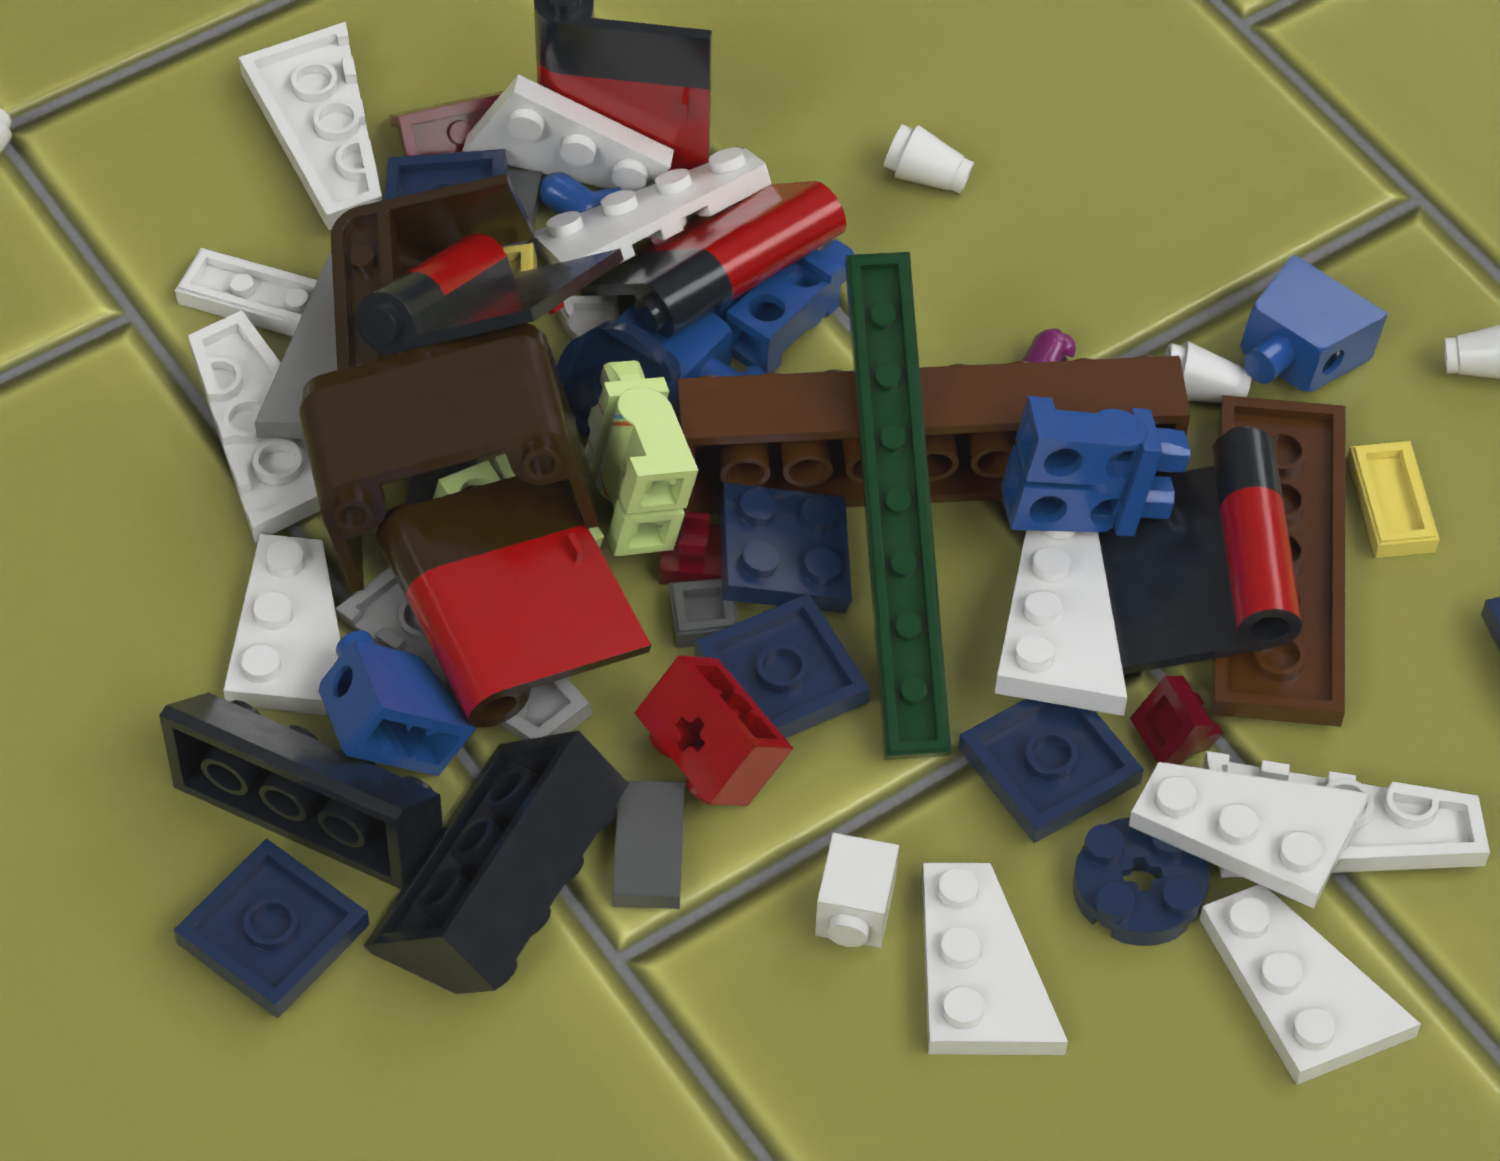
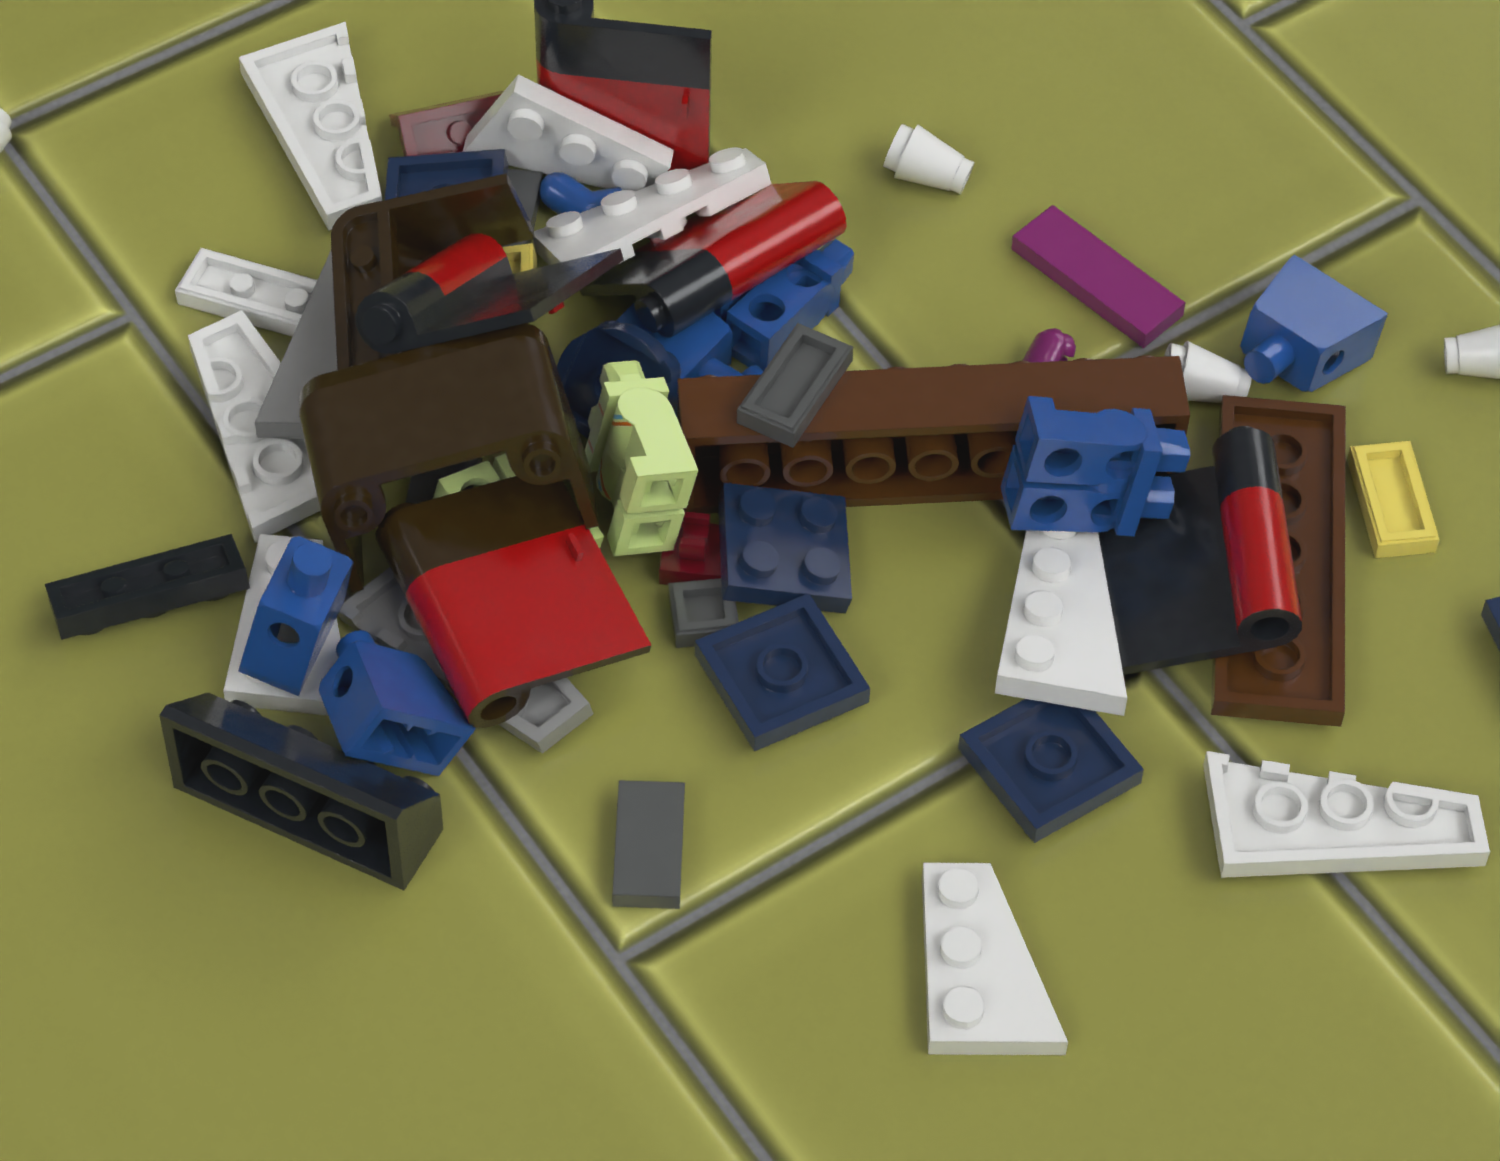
(147, 586): none -> black plate
(271, 927): dark blue plate -> none
(307, 596): none -> blue torso
(500, 863): black slope -> none
(587, 312): white tile -> none
(712, 731): red brick -> none
(795, 385): none -> dark grey tile
(856, 891): white brick -> none
(897, 507): dark green tile -> none
(1098, 276): none -> magenta tile
(1117, 904): dark blue plate -> none
(1174, 722): dark red tile -> none
(1252, 825): white wing -> none
(1301, 987): white wing -> none

